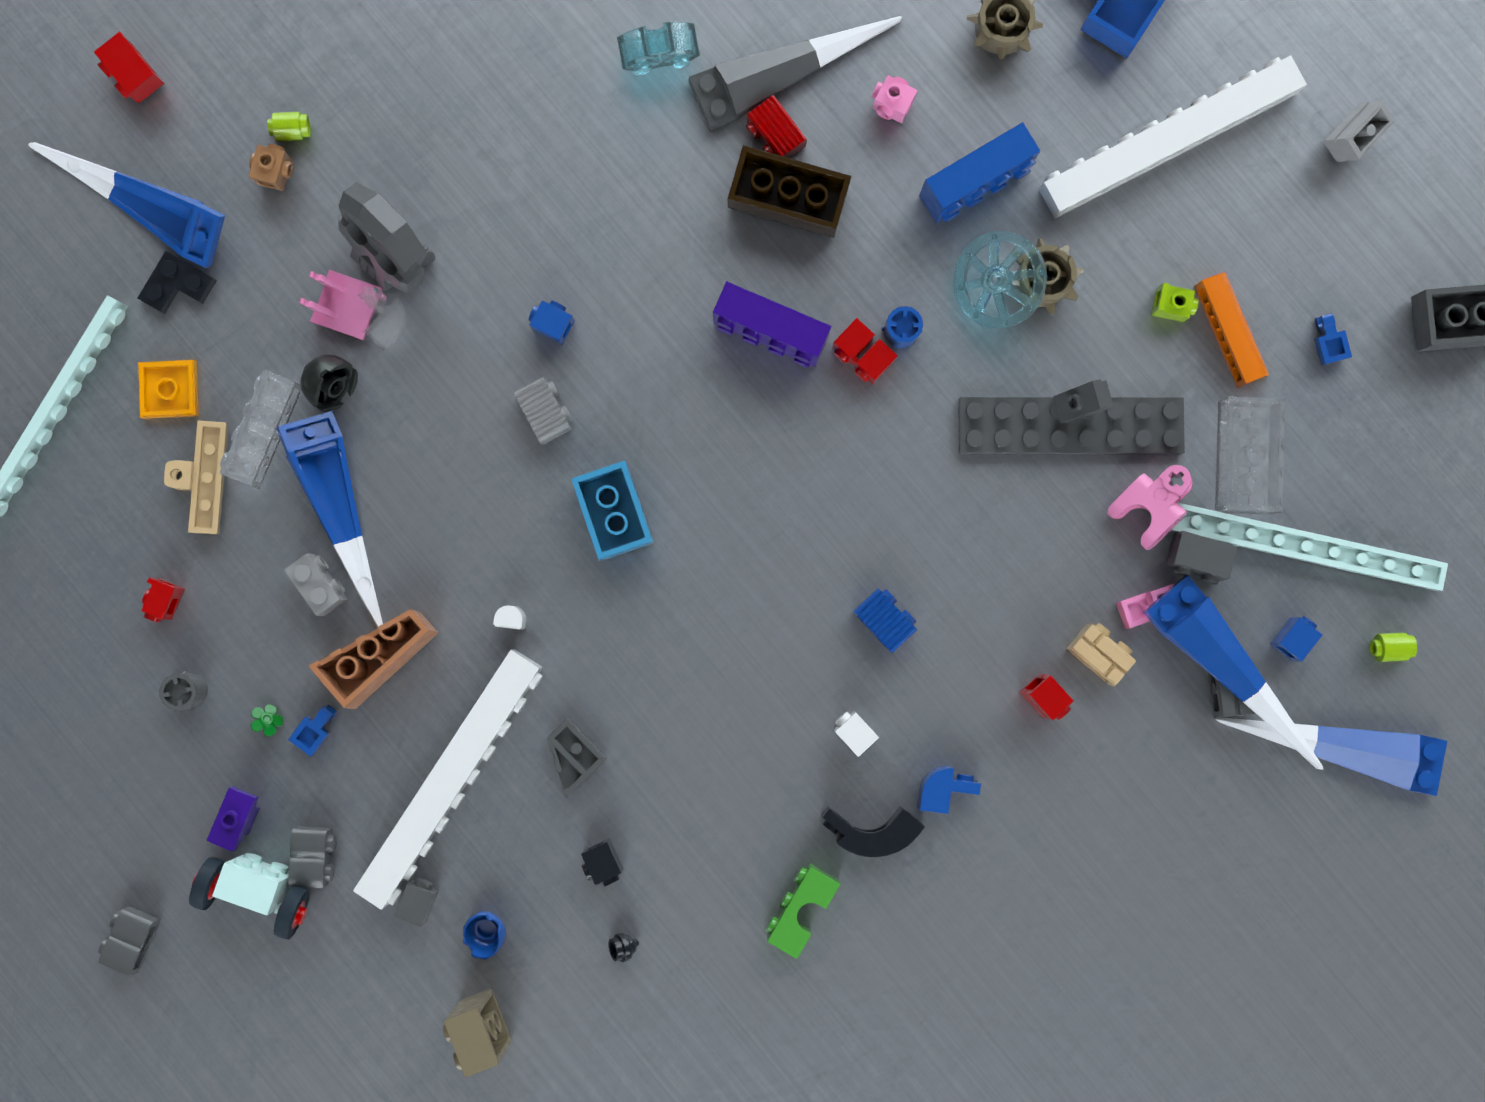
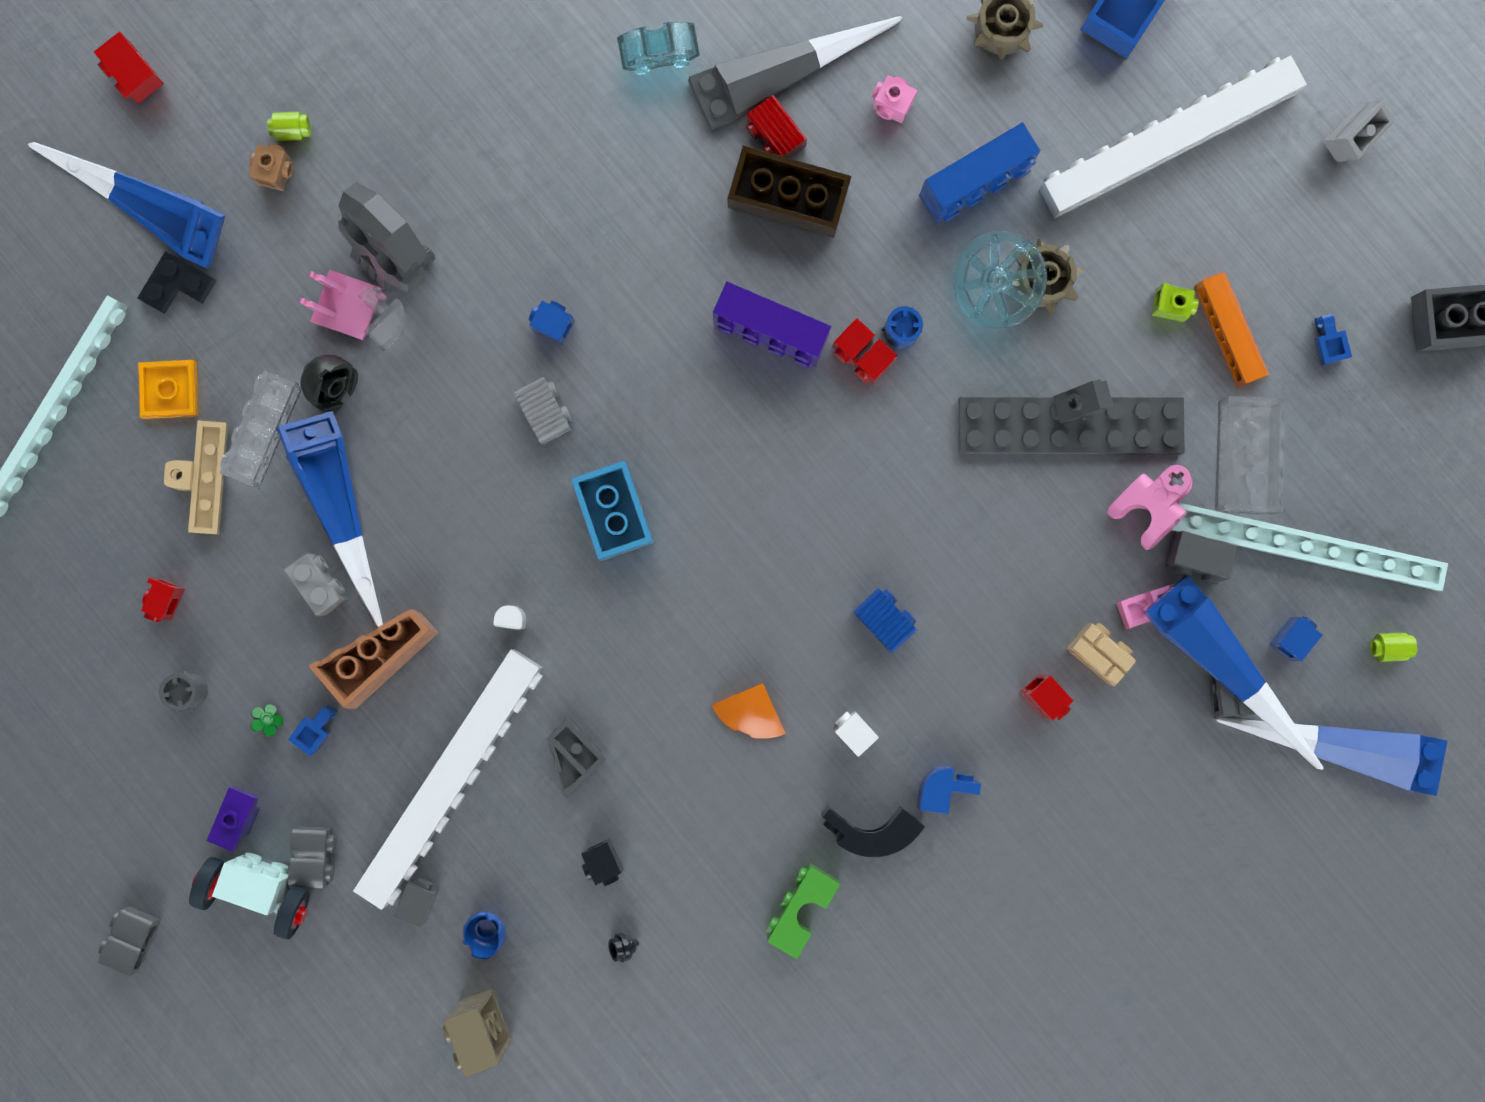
(750, 713): none -> orange brick

